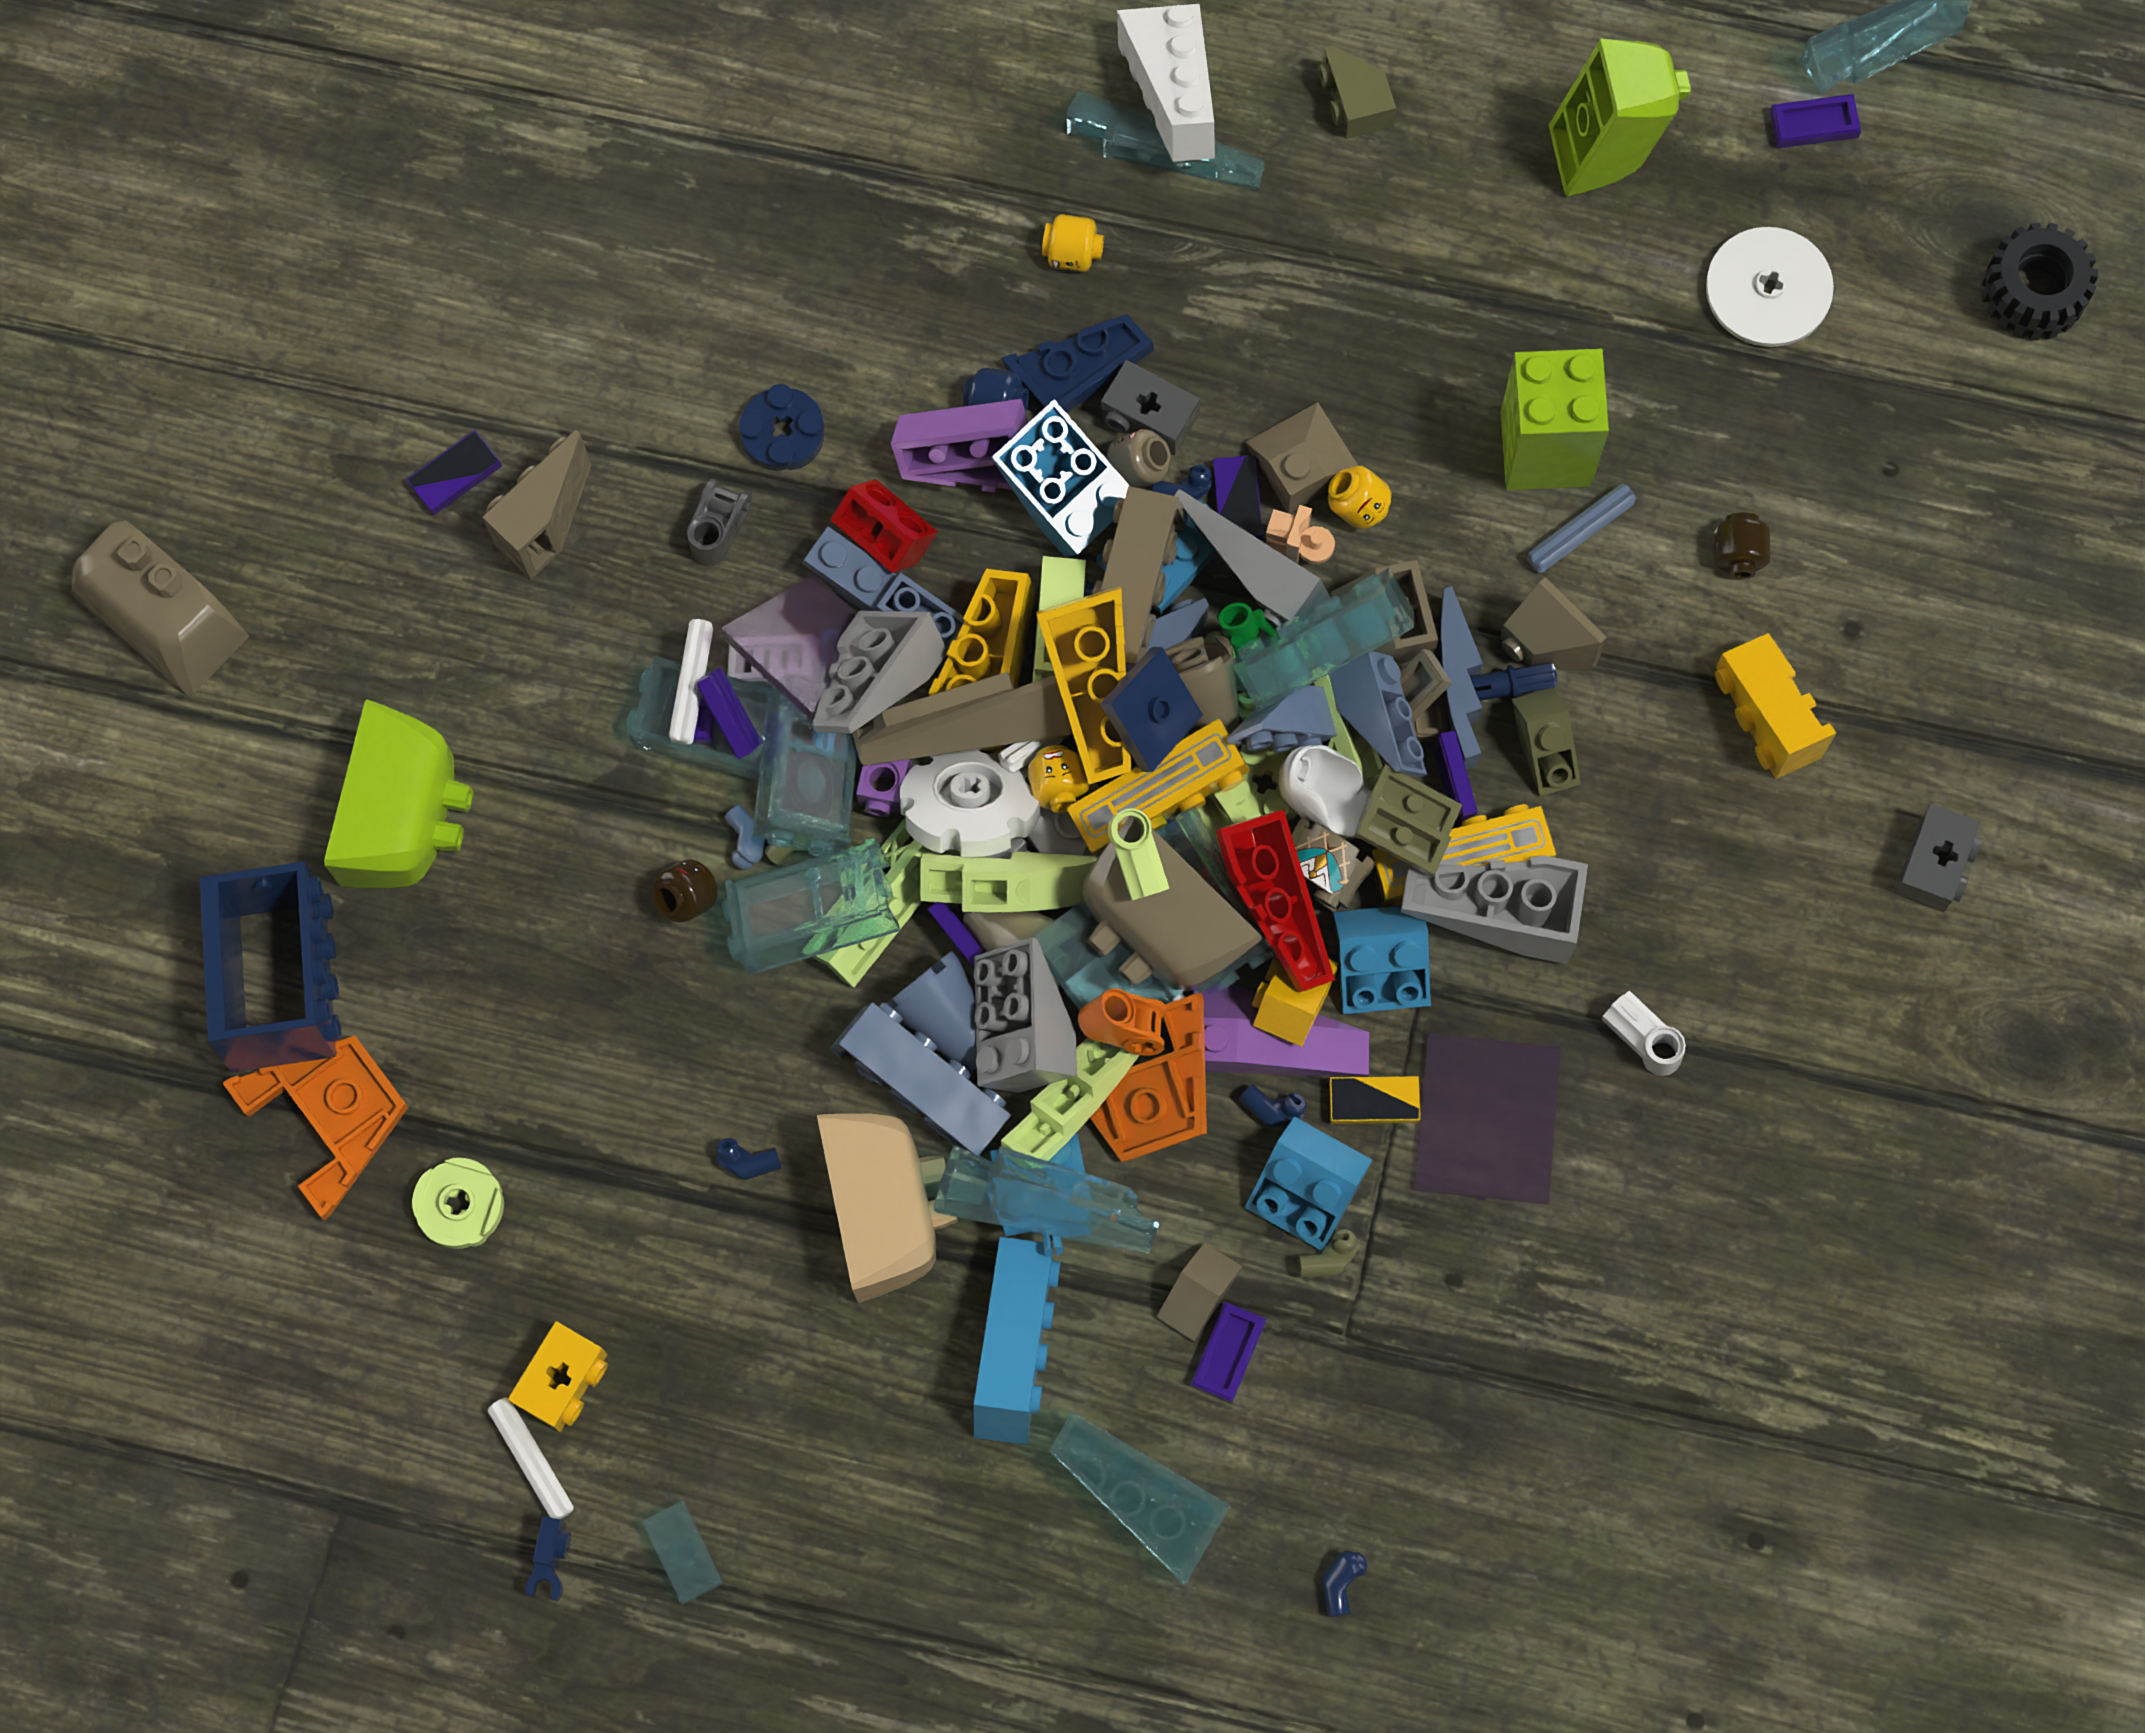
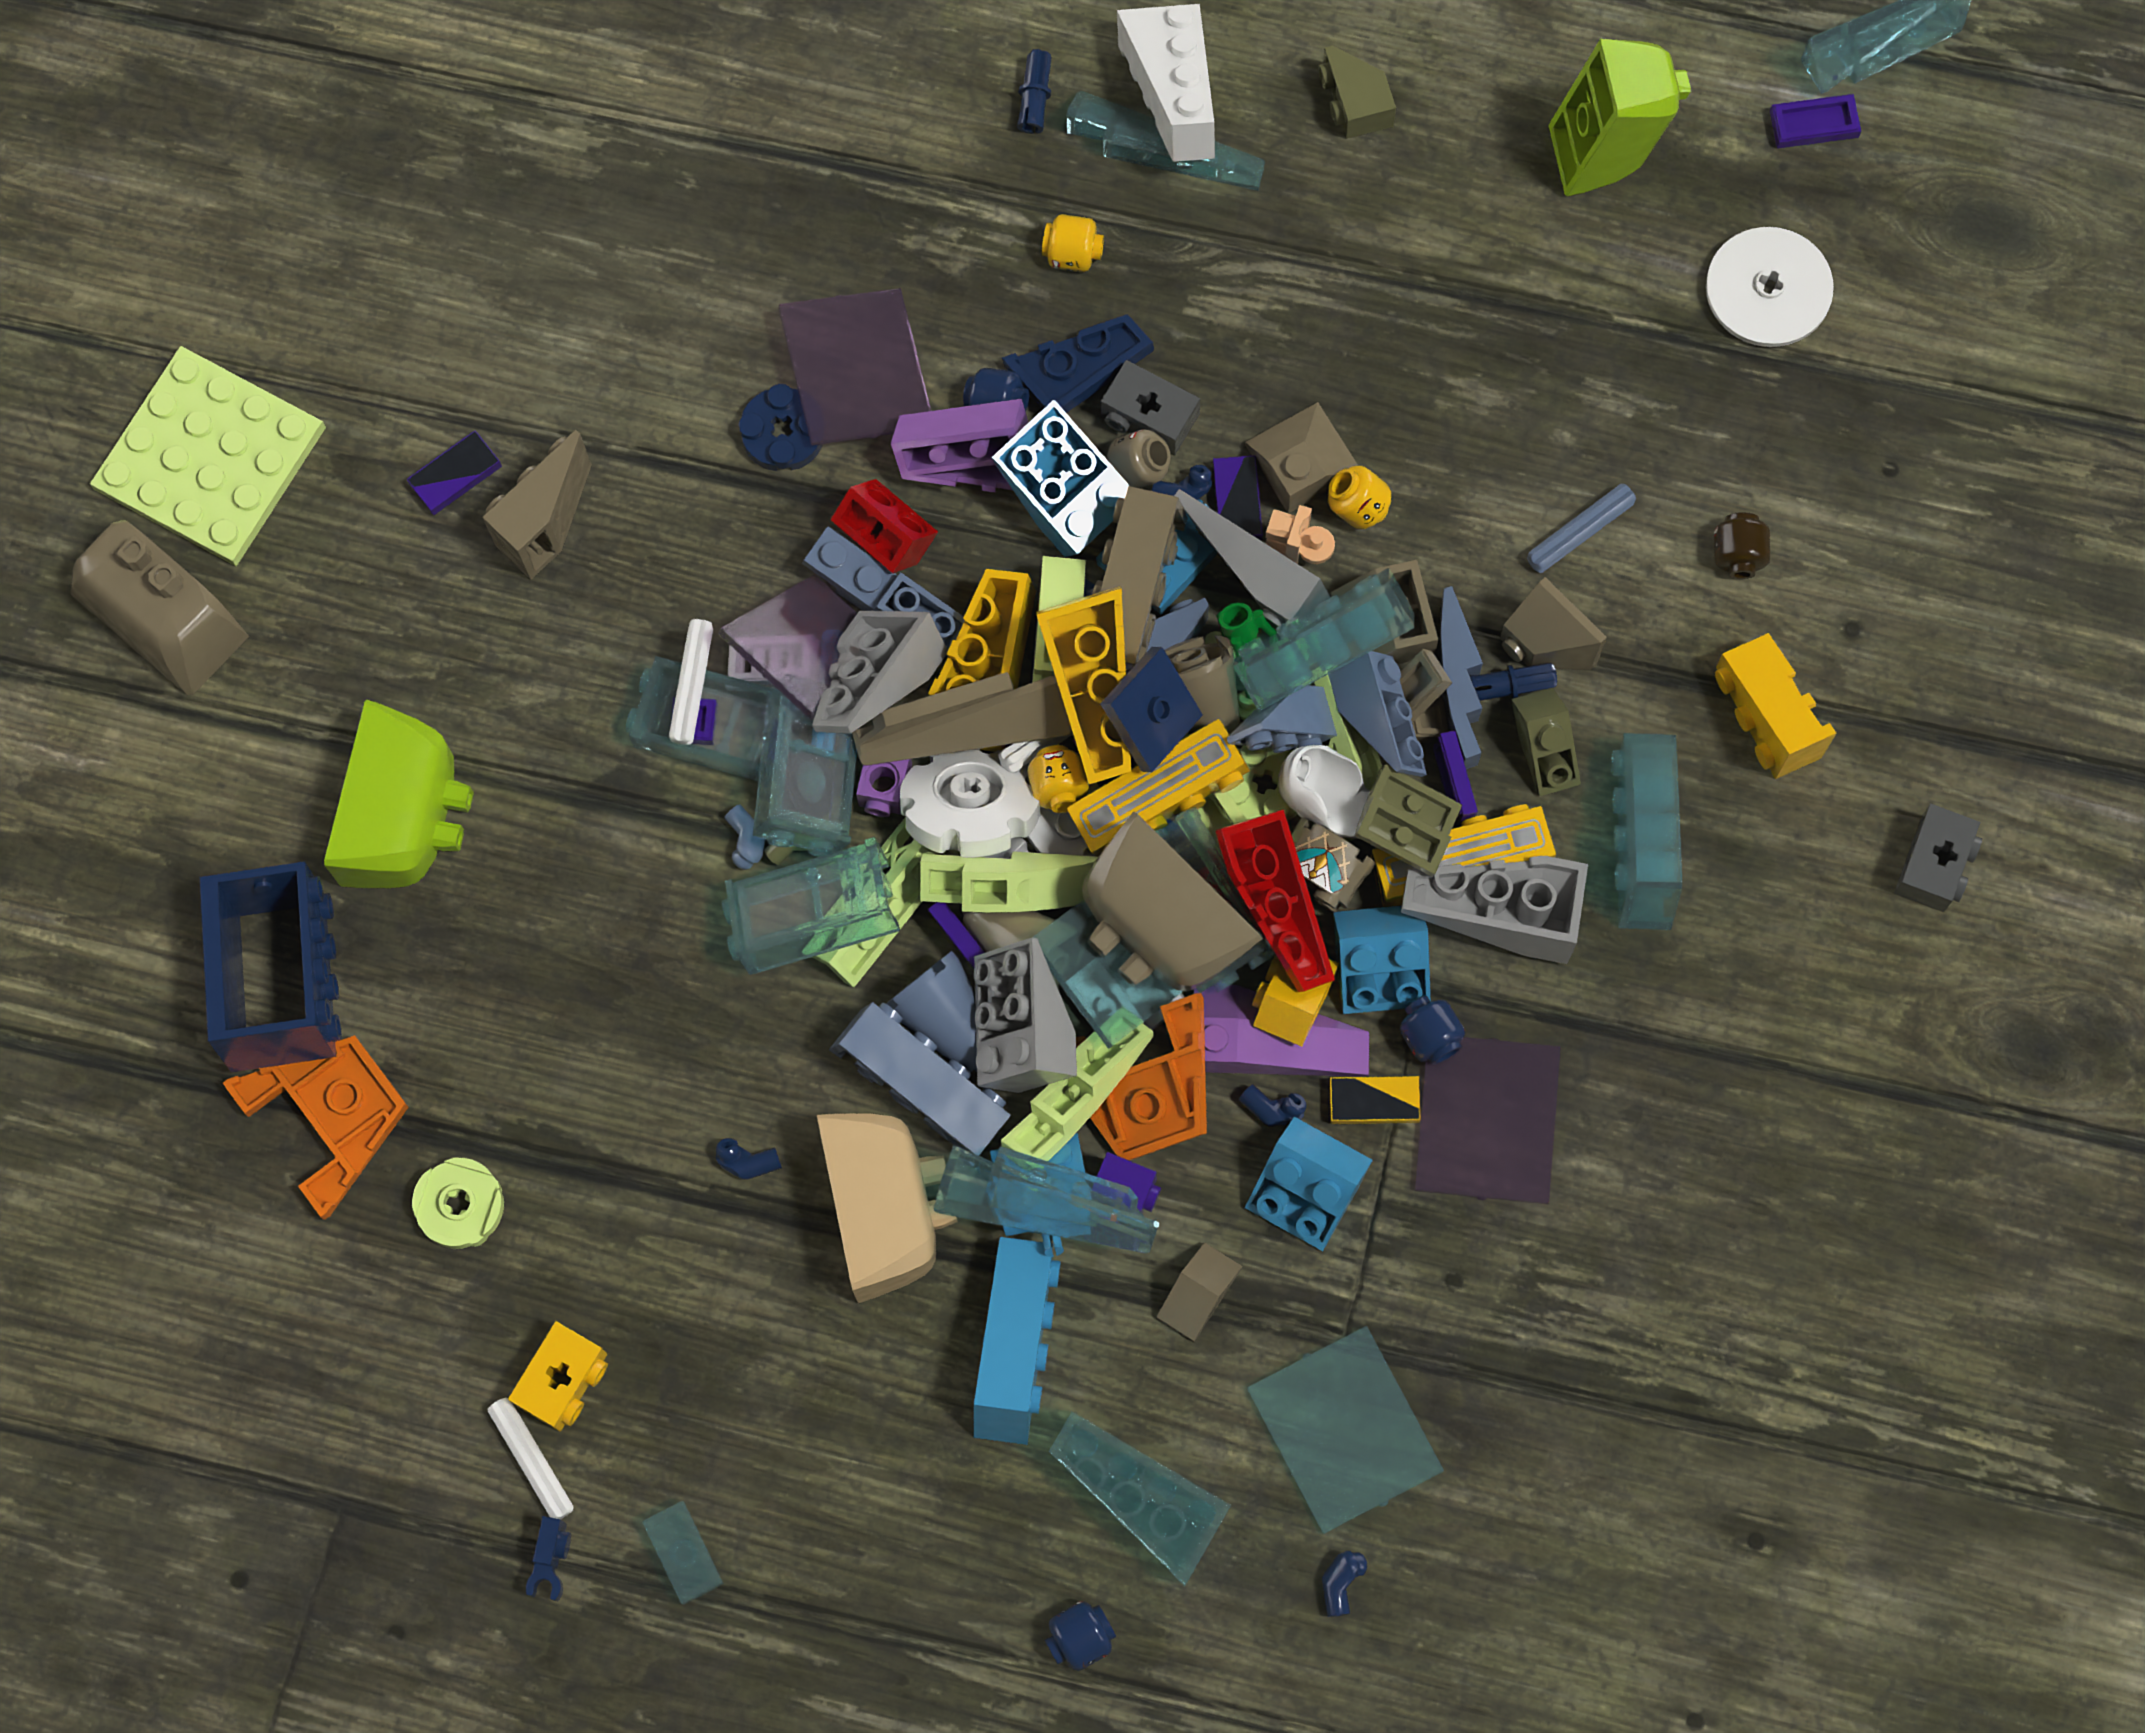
(208, 455): none -> yellowish green plate
(684, 891): dark brown head -> none
(720, 515): flat silver piece -> none
(729, 713): dark purple tile -> none
(854, 364): none -> clear purple piece
(1034, 92): none -> dark blue axle
(1080, 1635): none -> dark blue head
(1124, 1021): orange piece -> none
(1132, 1175): none -> dark purple brick
(1139, 859): yellowish green piece -> none
(1228, 1352): dark purple tile -> none
(1332, 1259): olive arm -> none
(1345, 1430): none -> clear light blue piece
(1432, 1030): none -> dark blue head
(1554, 419): lime brick -> none
(1642, 1031): white piece -> none
(1647, 831): none -> clear light blue wedge
(2052, 253): black tyre -> none

